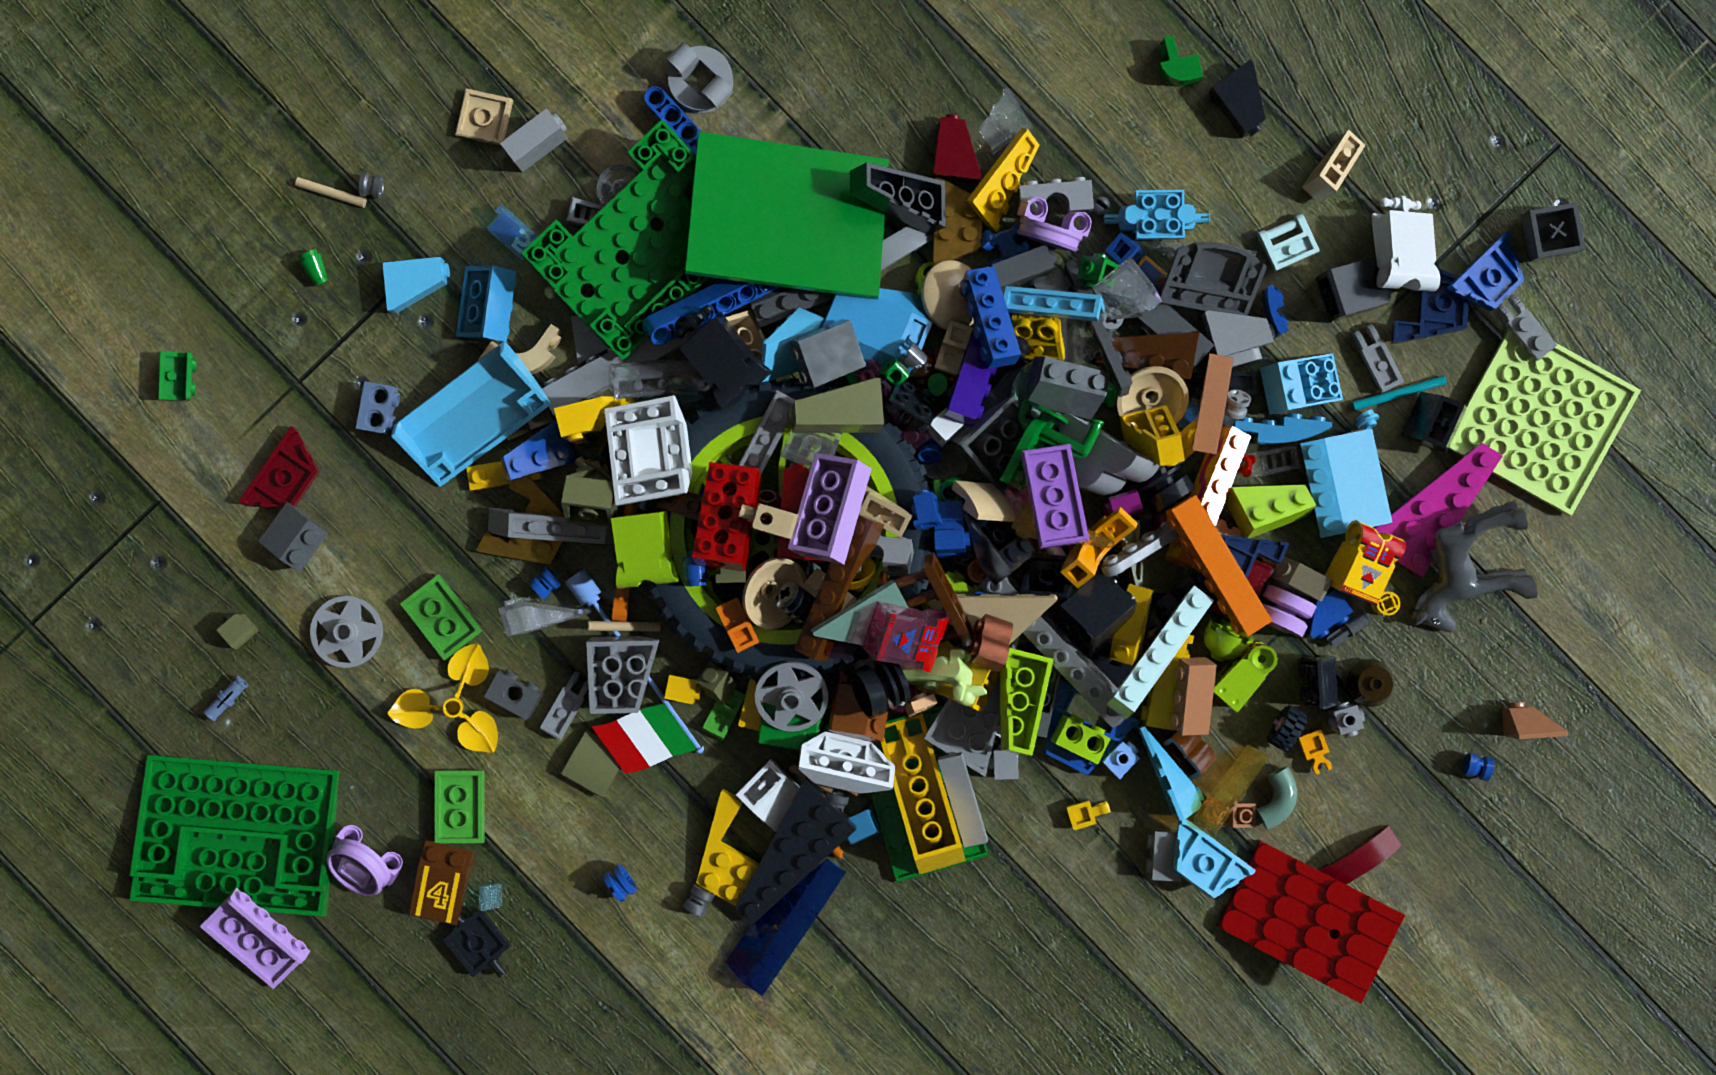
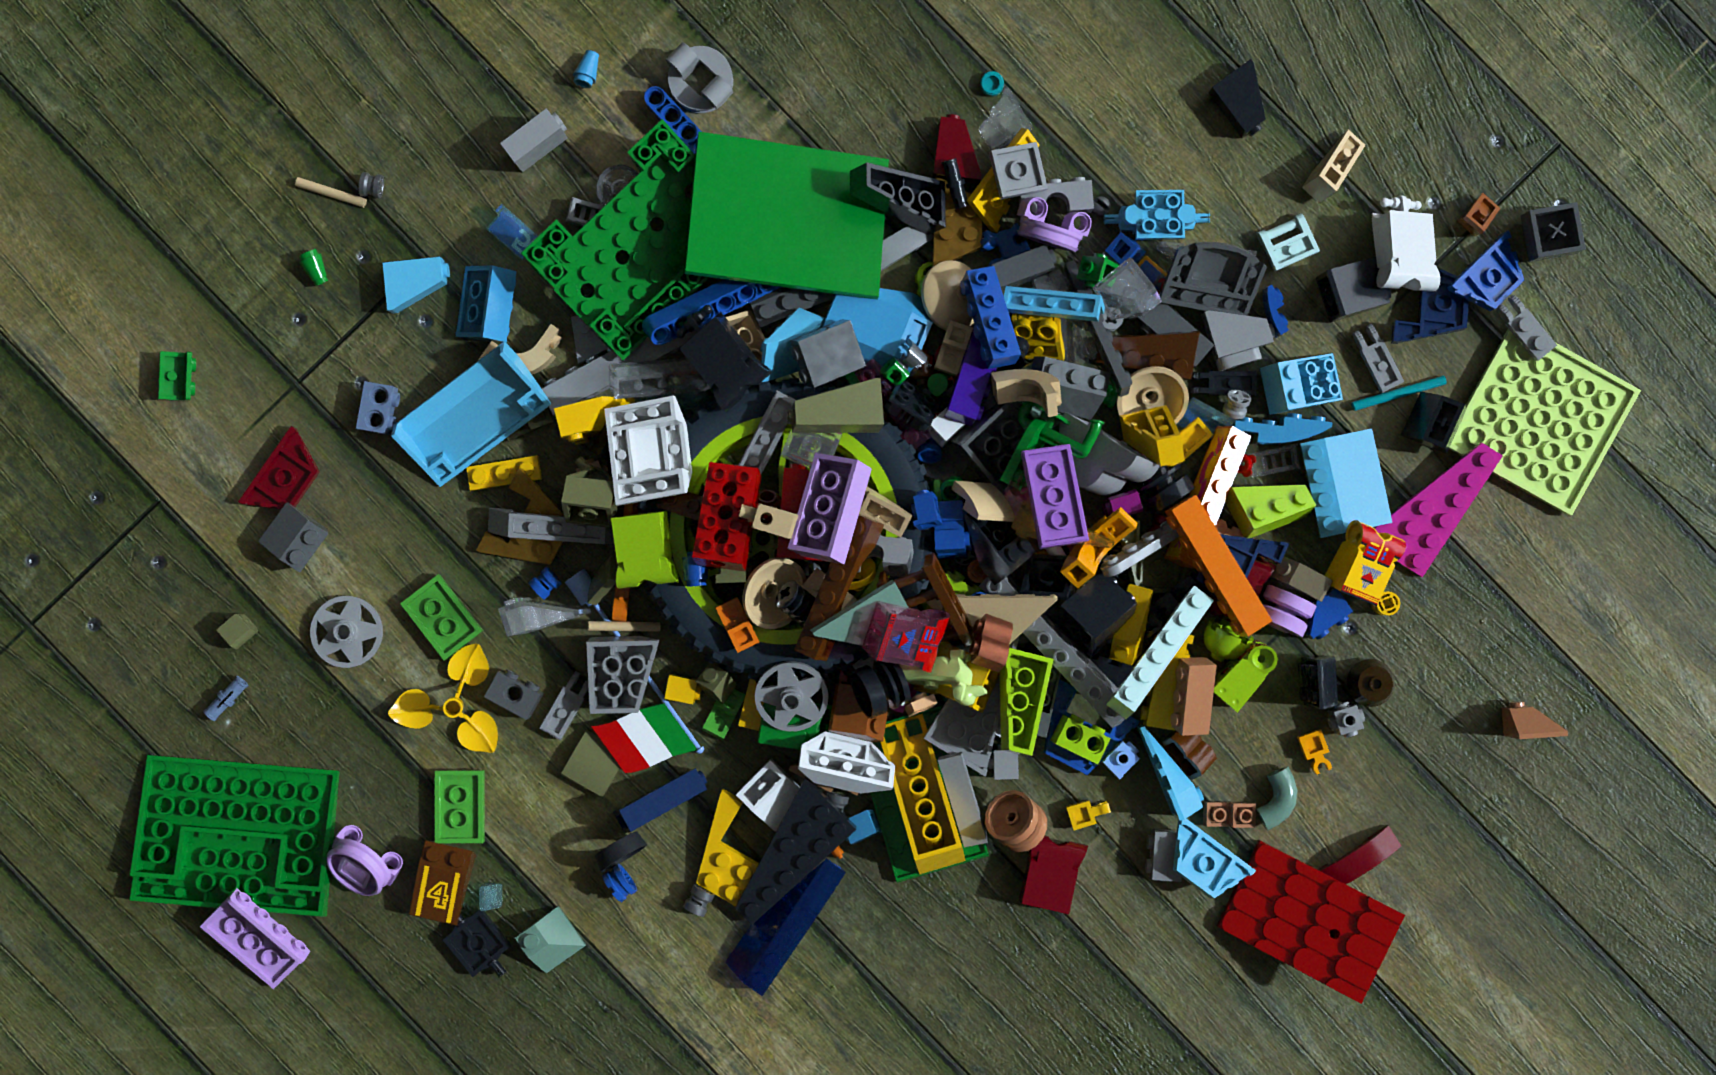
(484, 117): tan tile -> none
(539, 454): blue wing -> none
(550, 940): none -> sand green slope
(586, 71): none -> dark azure cone
(603, 580): none -> olive slope
(620, 851): none -> black tyre
(660, 800): none -> dark blue slope
(955, 183): none -> black pin
(991, 84): none -> teal tile
(1016, 821): none -> nougat wheel
(1018, 170): none -> light grey plate
(1027, 386): none -> tan arch
(1052, 875): none -> dark red piece
(1177, 70): green brick -> none
(1212, 403): nougat slope -> none
(1230, 790): clear yellow slope -> none
(1287, 728): black wheel -> none
(1348, 629): dark grey axle -> none
(1367, 420): medium azure plate -> none
(1458, 573): dark grey animal -> none
(1478, 766): blue wheel -> none
(1479, 215): none -> dark orange slope

